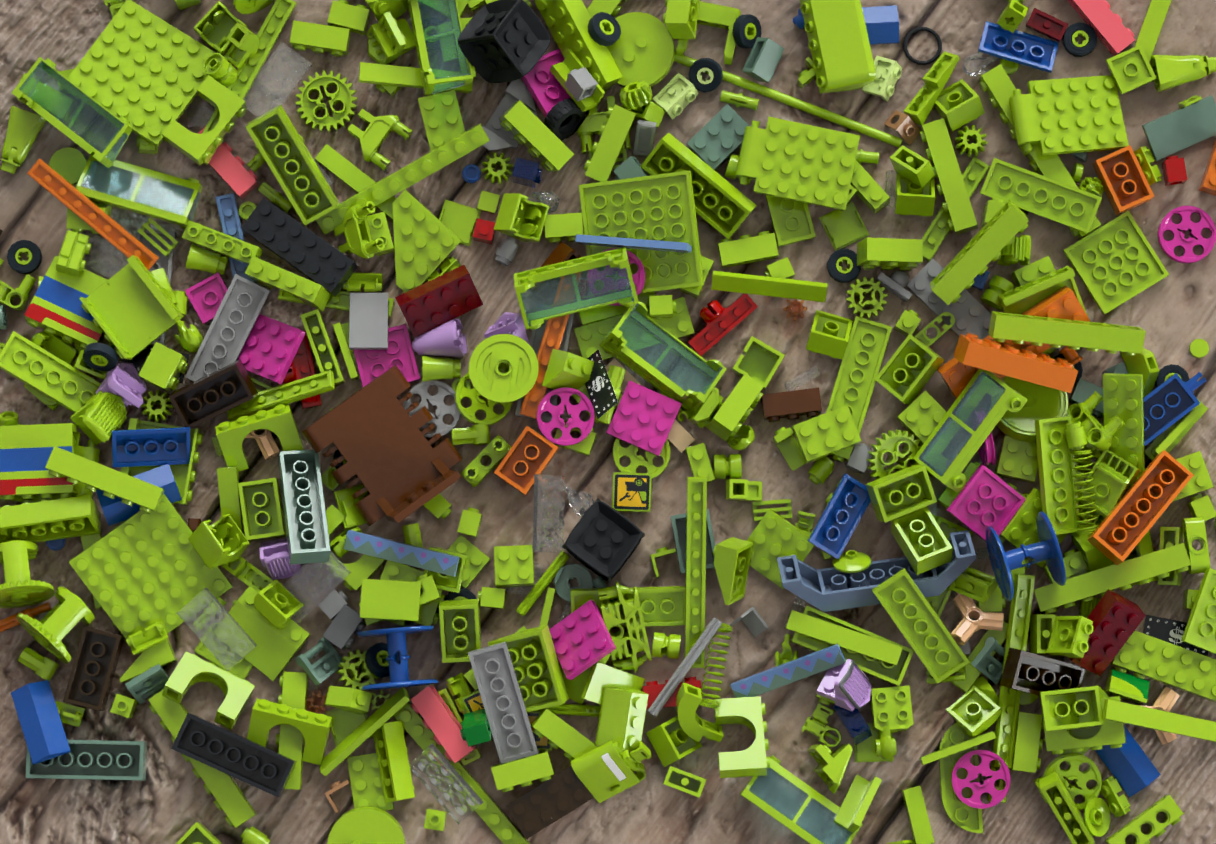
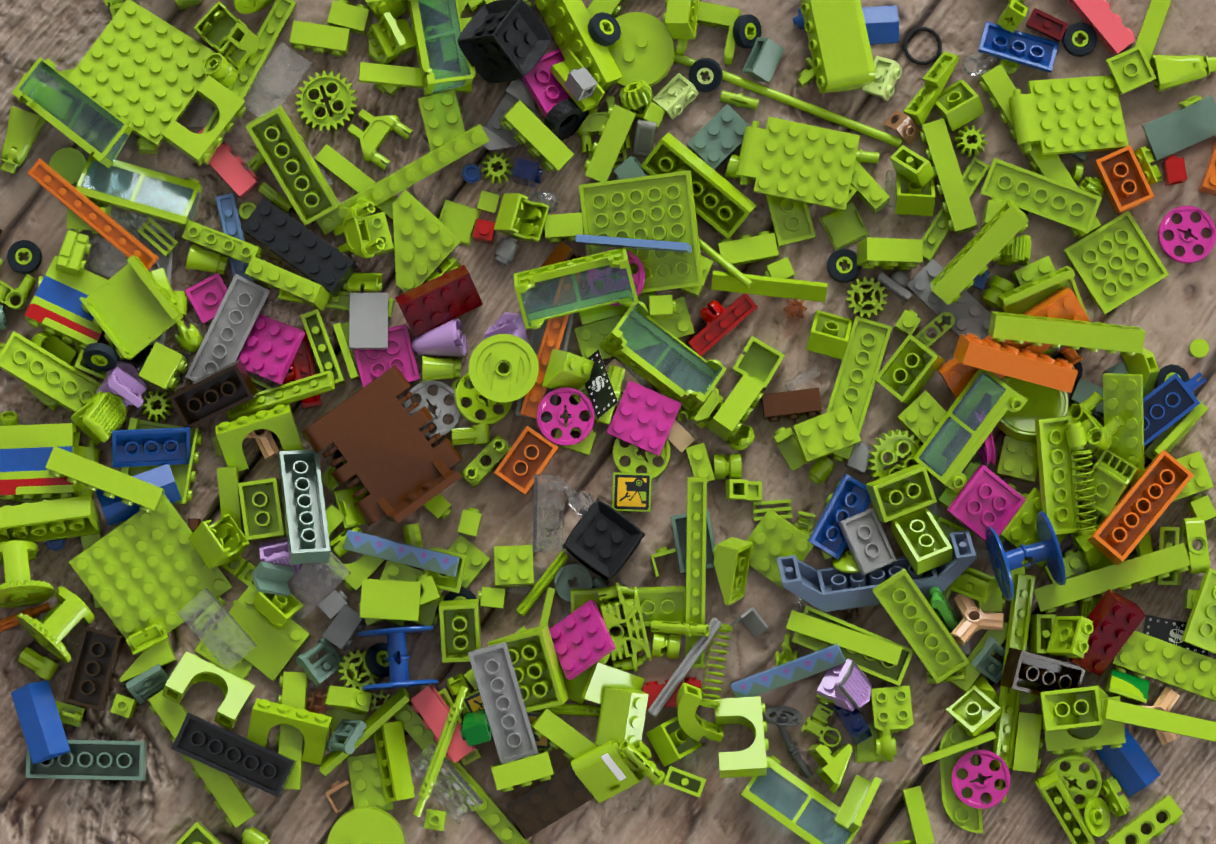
(272, 578): none -> sand green panel
(347, 730): none -> sand green plate
(440, 751): none -> lime axle
(647, 767): none -> lime pin
(680, 628): none -> lime pin
(725, 264): none -> lime piece
(782, 721): none -> dark grey dish
(867, 541): none -> light grey tile
(943, 608): none -> bright green plate

